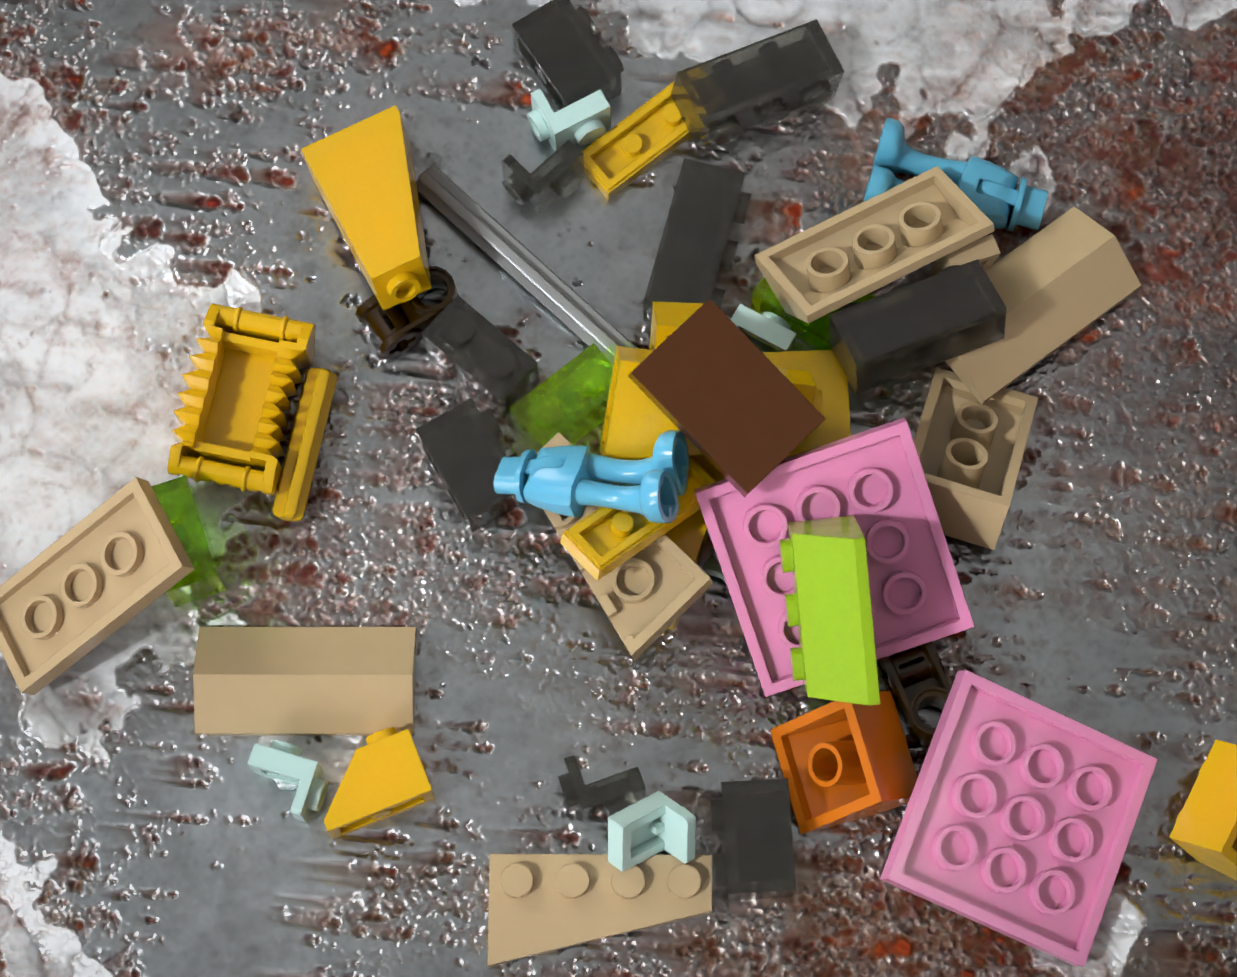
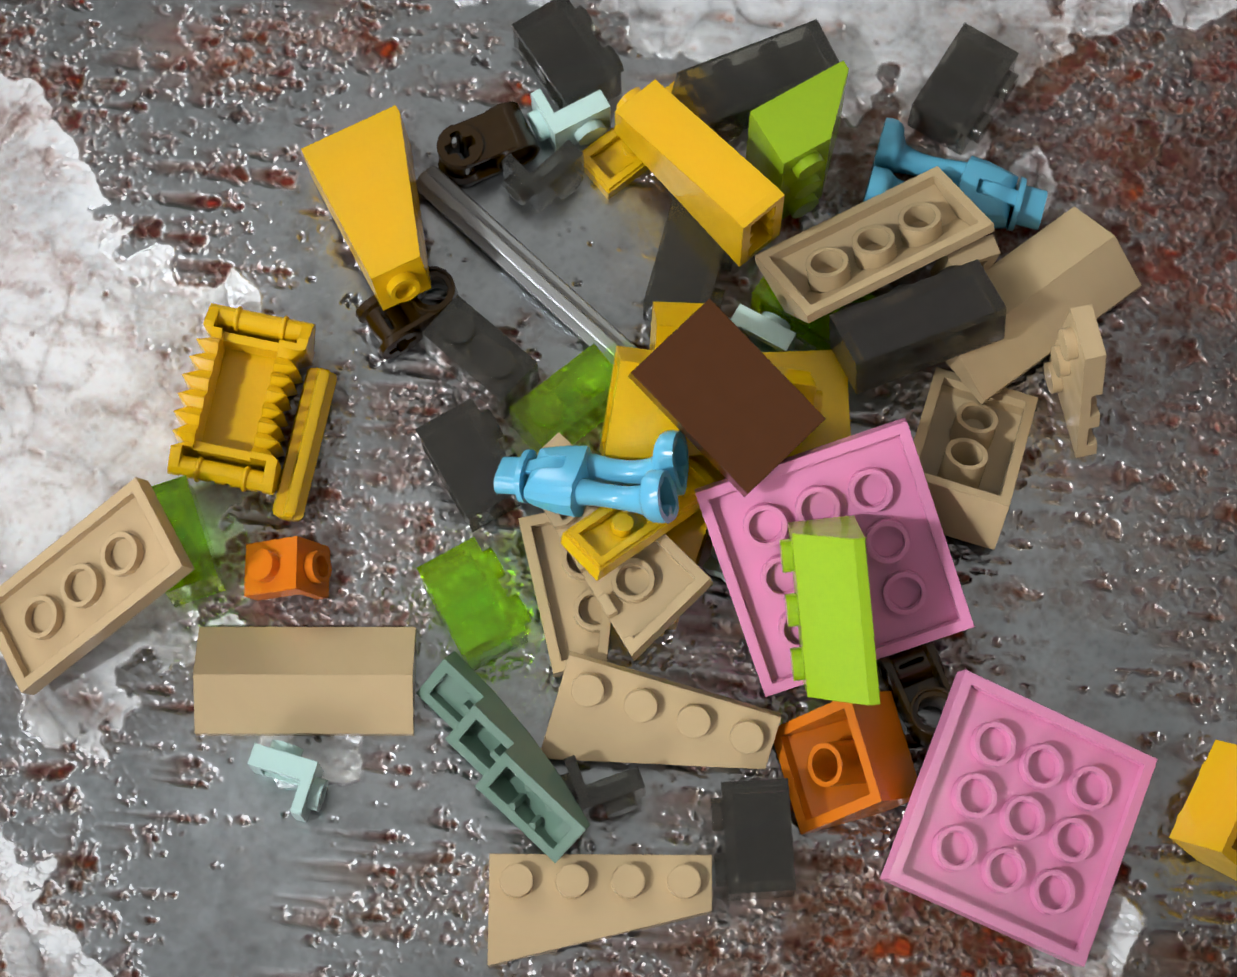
(287, 569): none -> orange bracket
(379, 783): yellow slope -> none
(474, 604): none -> clear neon green brick
(485, 143): none -> dark brown piece
(512, 764): none -> sand green slope
(565, 601): none -> tan wing
(644, 719): none -> tan wing
(649, 828): light aqua bracket -> none
(701, 171): none -> yellow slope
(796, 136): none -> lime slope
(963, 90): none -> clear smoke brick
(1078, 375): none -> tan wing

